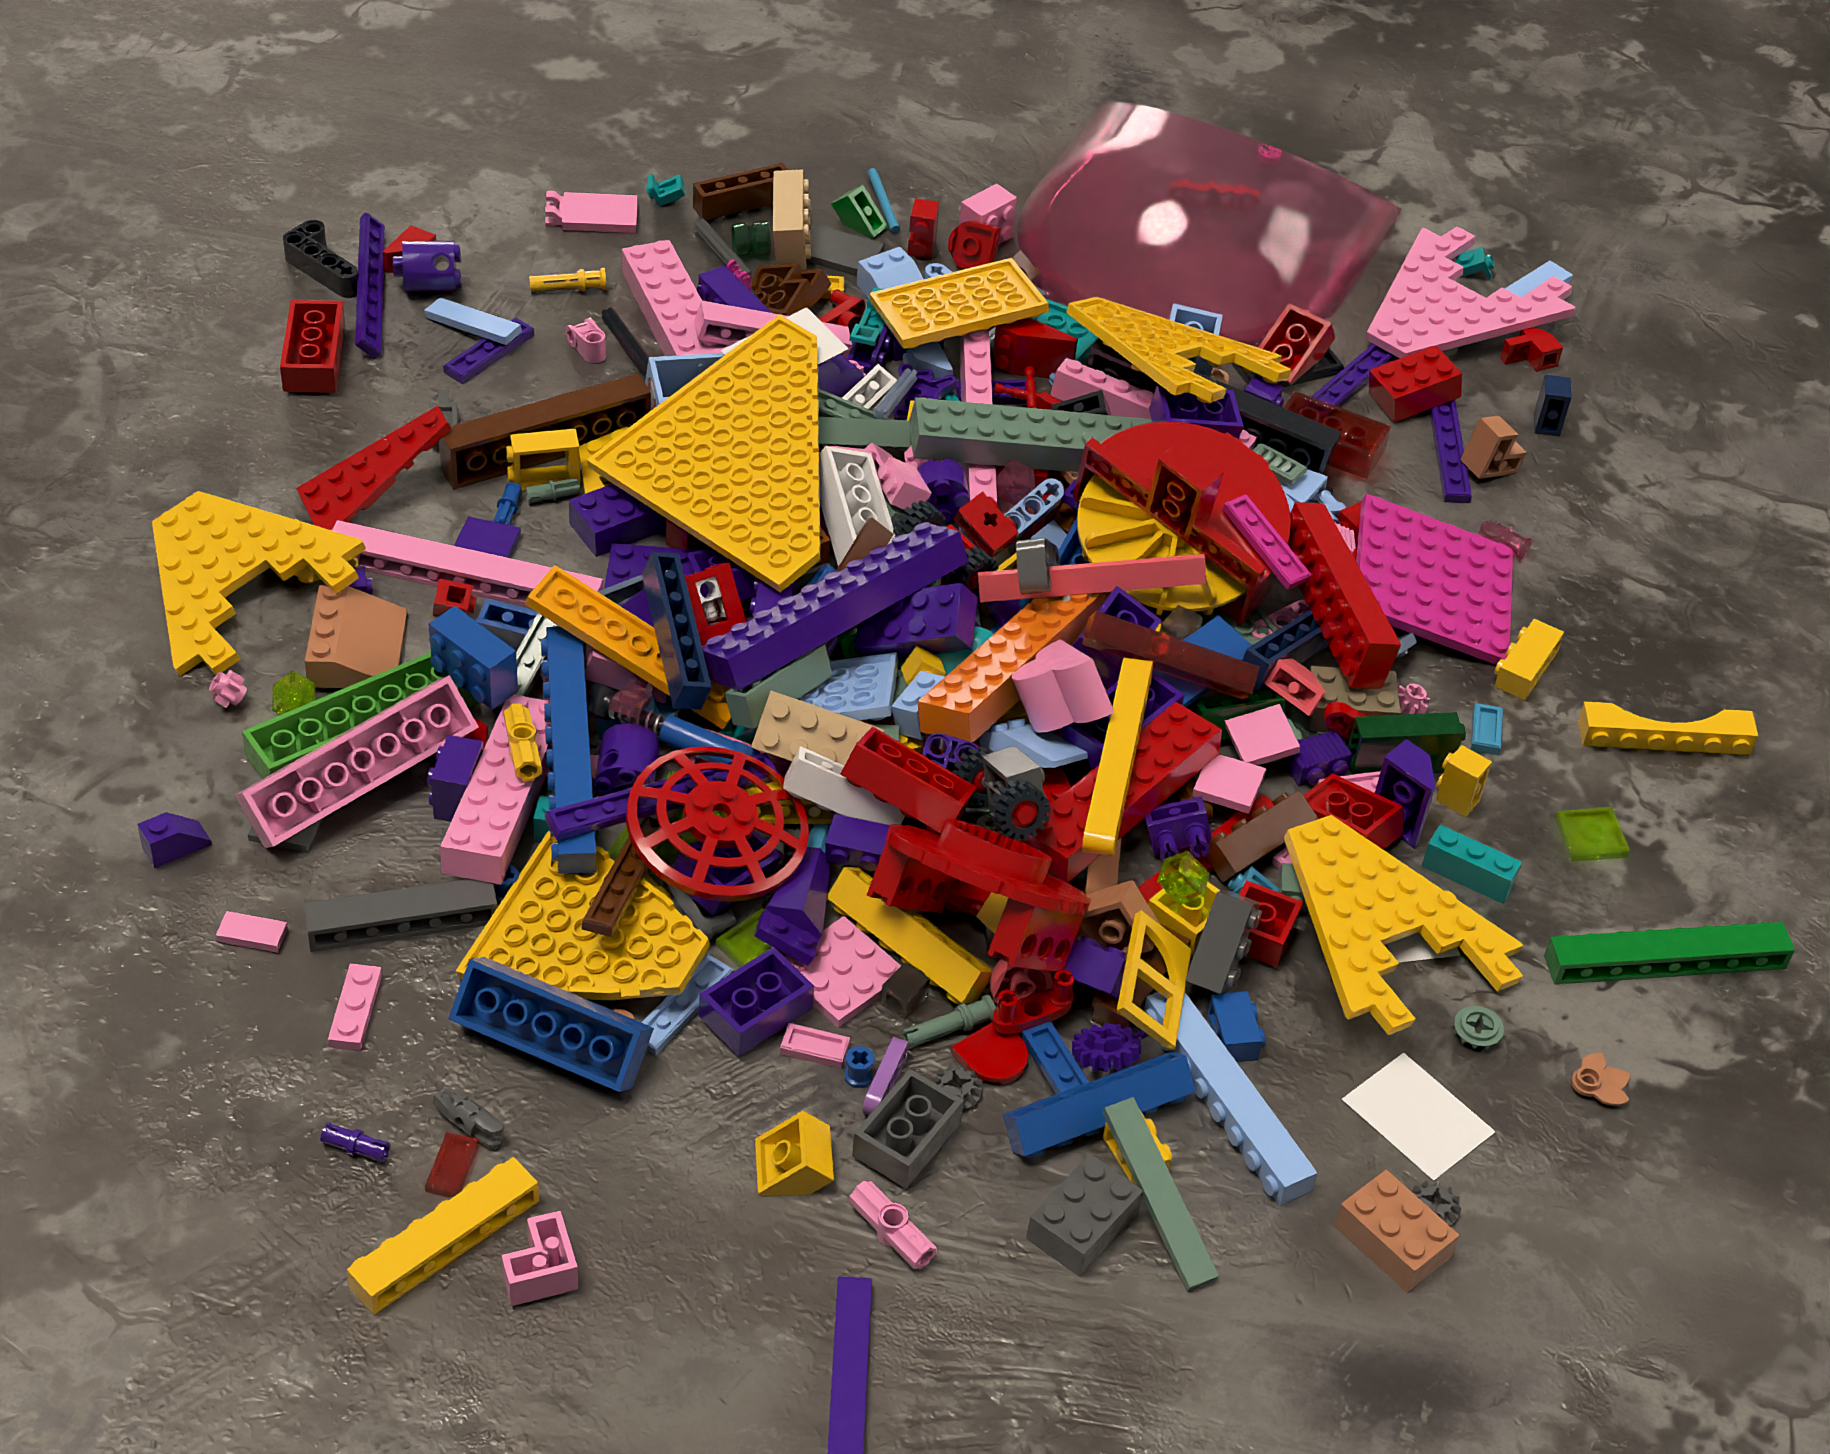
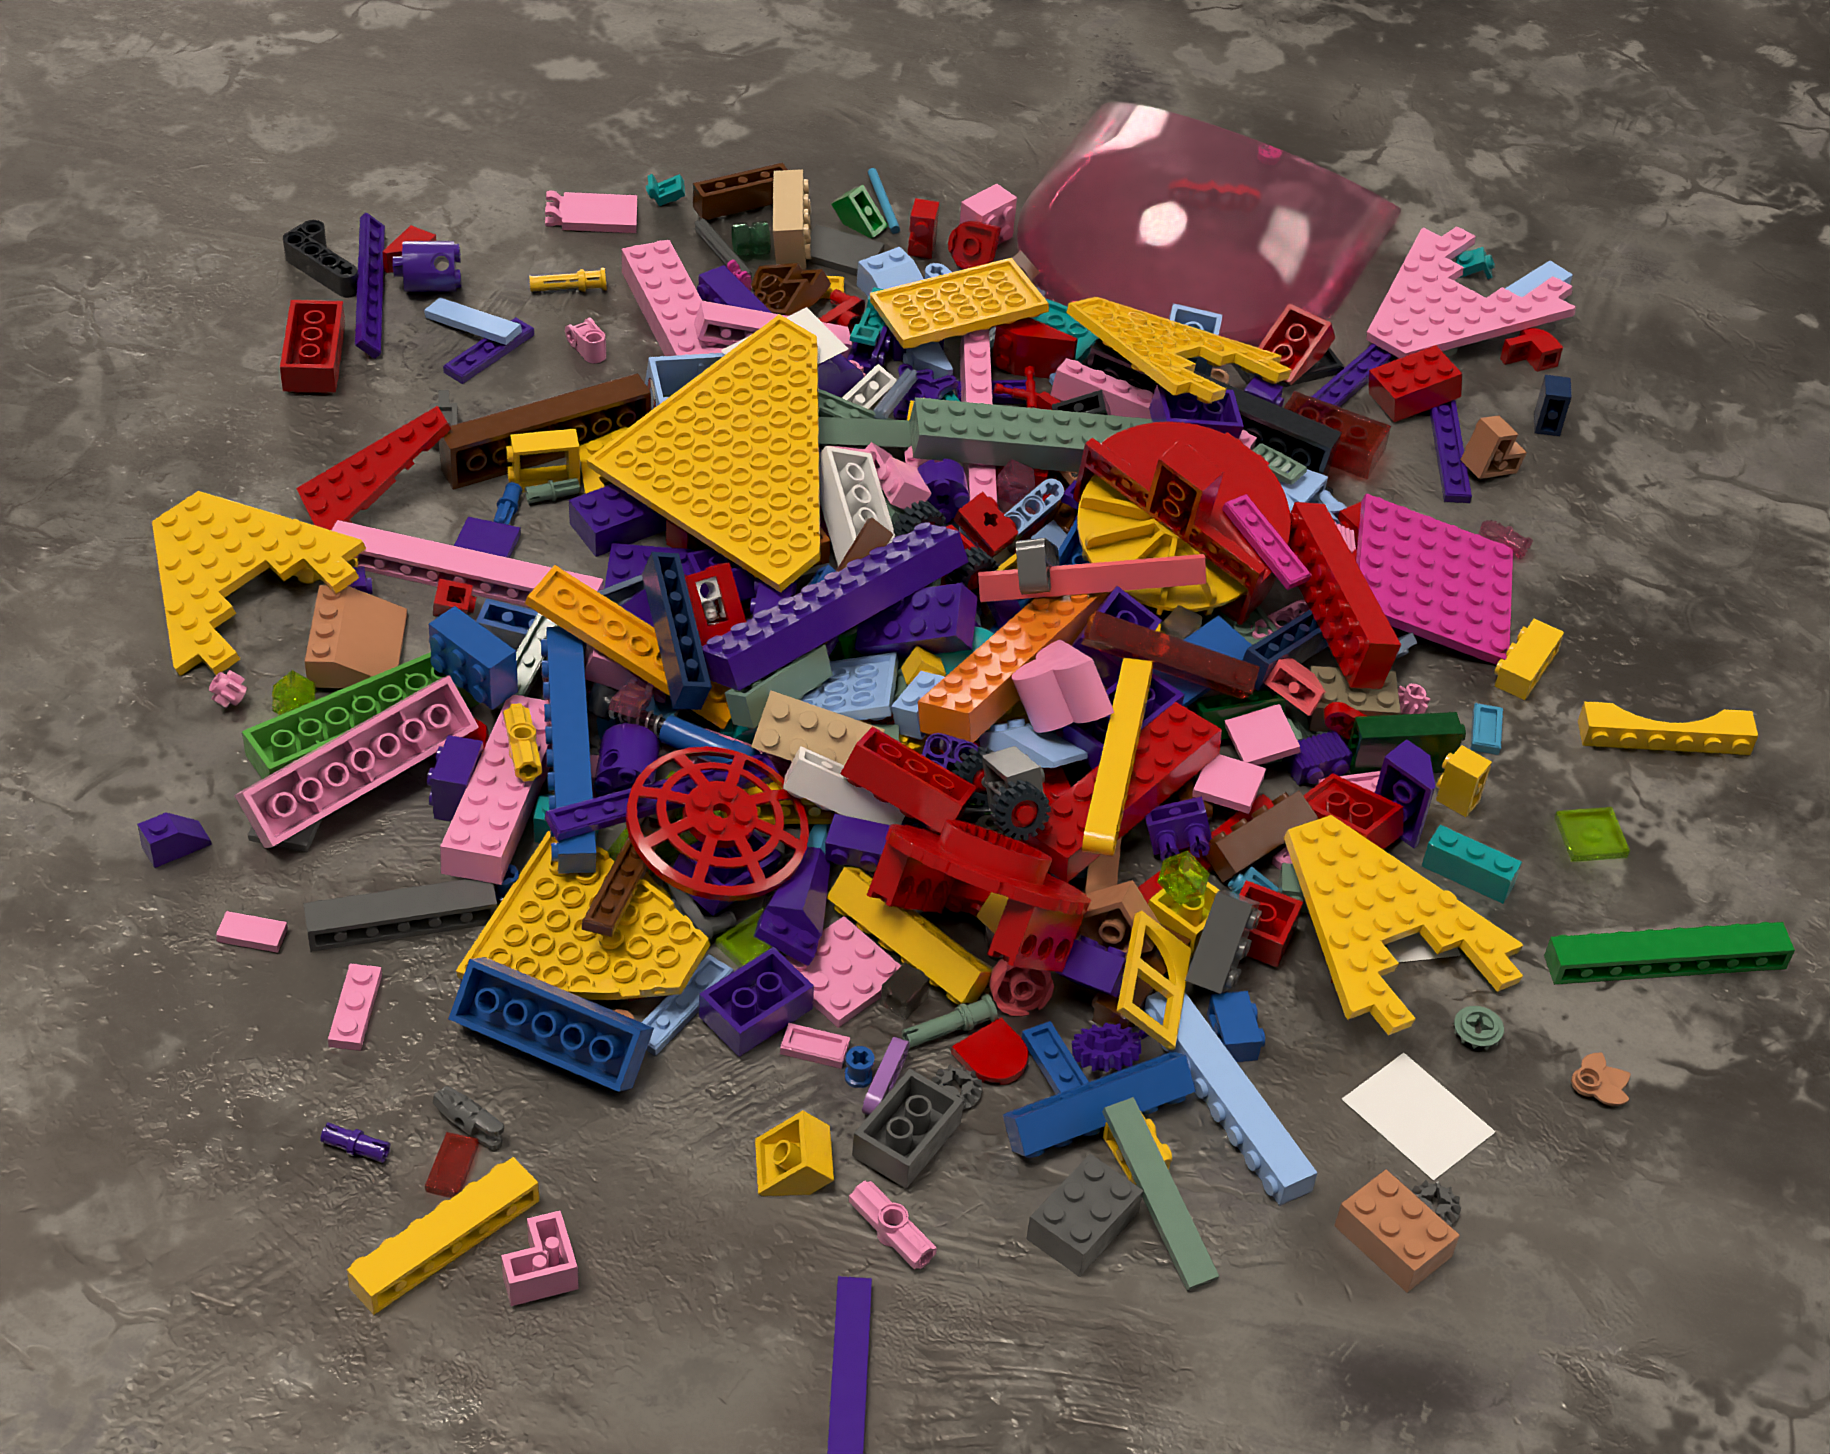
(626, 339): black axle -> none
(1022, 1014): red connector -> none

